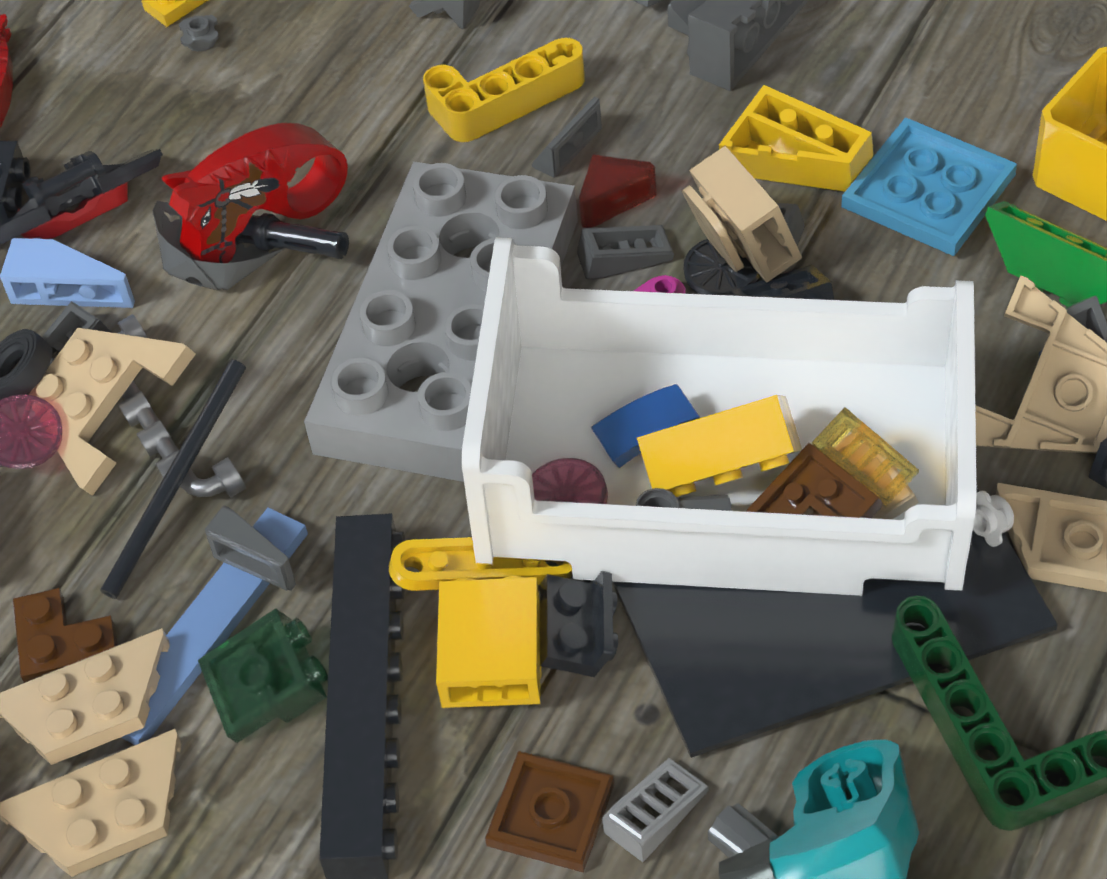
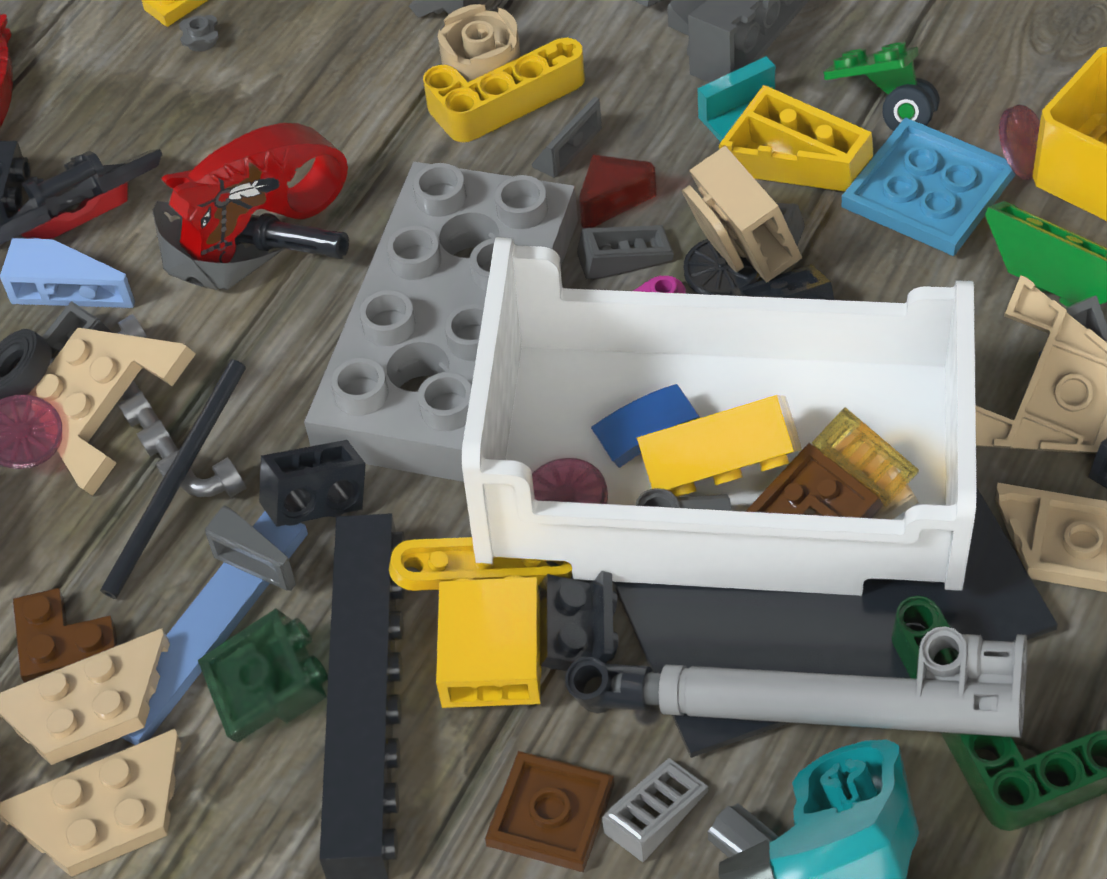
(312, 483): none -> black brick
(478, 40): none -> tan brick
(727, 97): none -> teal panel
(895, 74): none -> green plate
(970, 696): none -> light grey piece
(992, 517): white plate -> none
(1019, 139): none -> clear pink wheel

